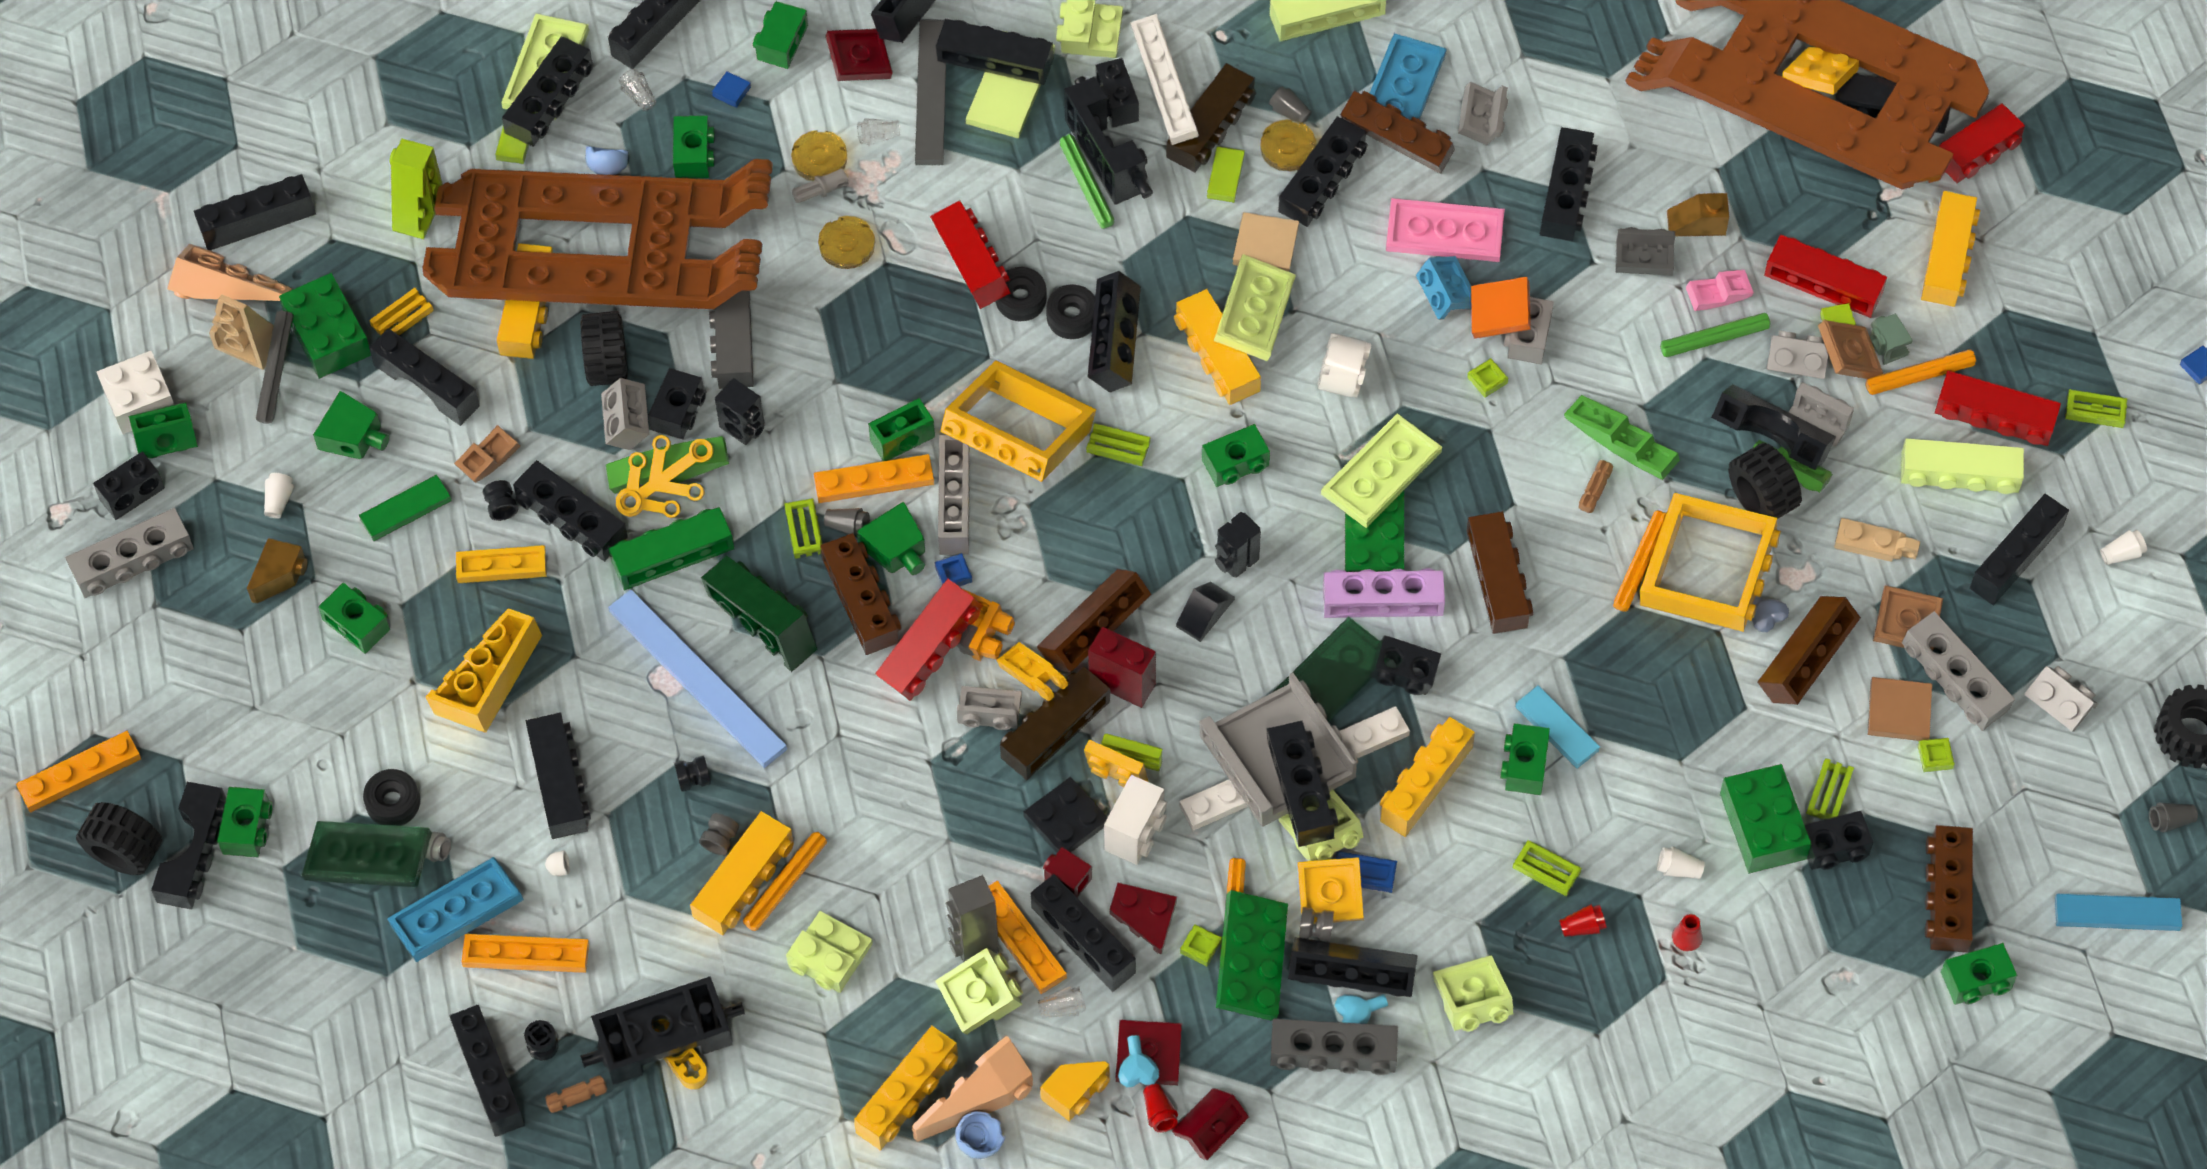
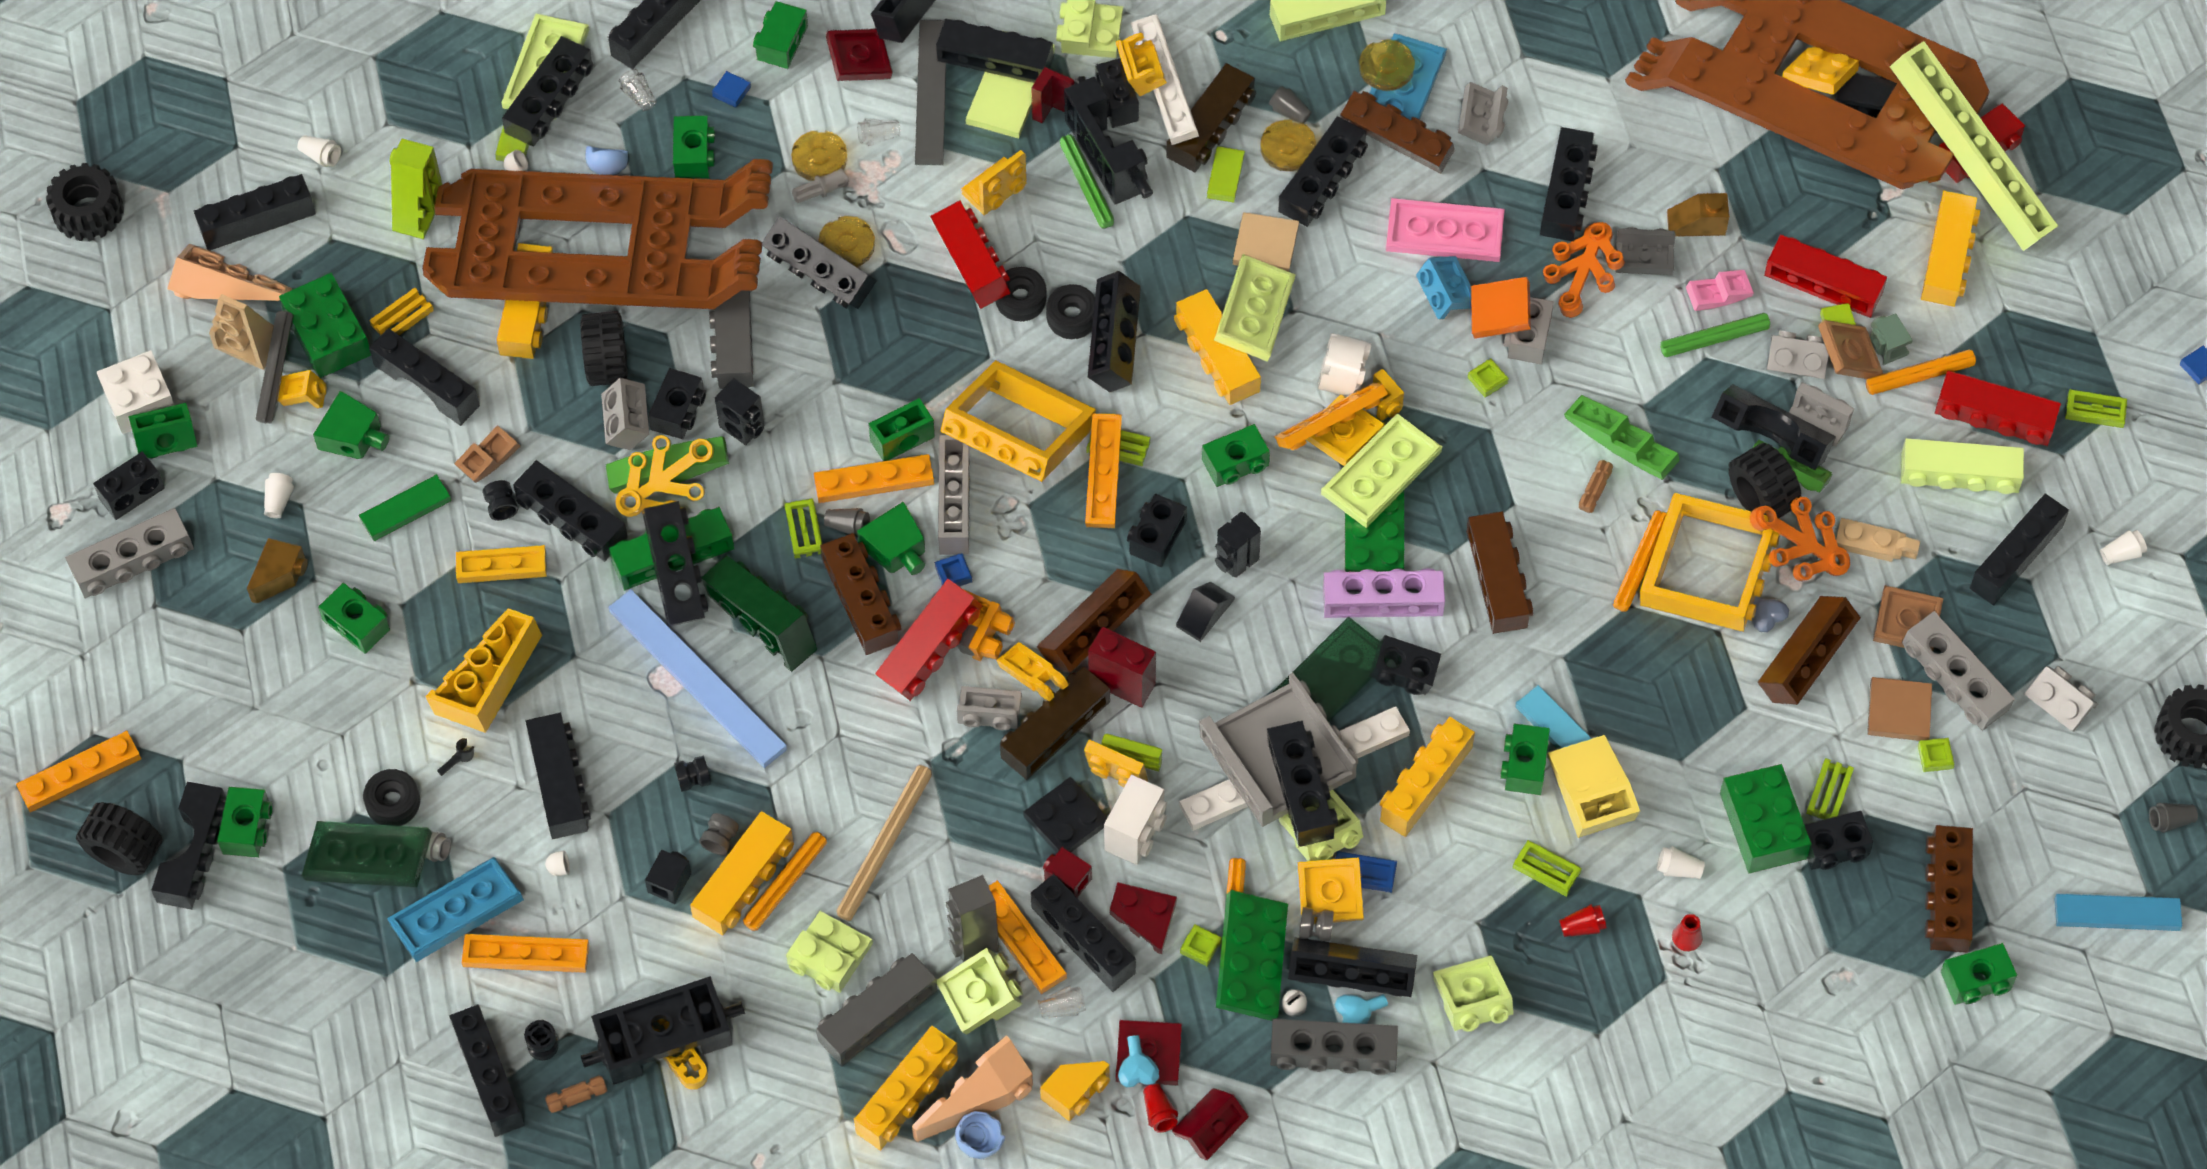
(80, 184): none -> black tyre
(301, 388): none -> yellow bracket
(323, 151): none -> white cone
(460, 755): none -> black hand
(515, 161): none -> white hinge
(668, 876): none -> black brick
(675, 610): none -> black brick
(819, 263): none -> brick
(876, 1008): none -> dark grey brick
(884, 843): none -> tan axle
(997, 183): none -> yellow bracket
(1048, 93): none -> dark red panel
(1103, 470): none -> light orange plate
(1141, 64): none -> yellow hinge
(1162, 531): none -> black brick
(1298, 1006): none -> white hinge
(1340, 411): none -> light orange plate
(1349, 437): none -> yellow plate
(1386, 65): none -> clear yellow tile
(1391, 403): none -> yellow bracket
(1584, 264): none -> orange plant
(1593, 786): none -> light yellow slope
(1805, 540): none -> orange plant
(1973, 145): none -> yellowish green brick

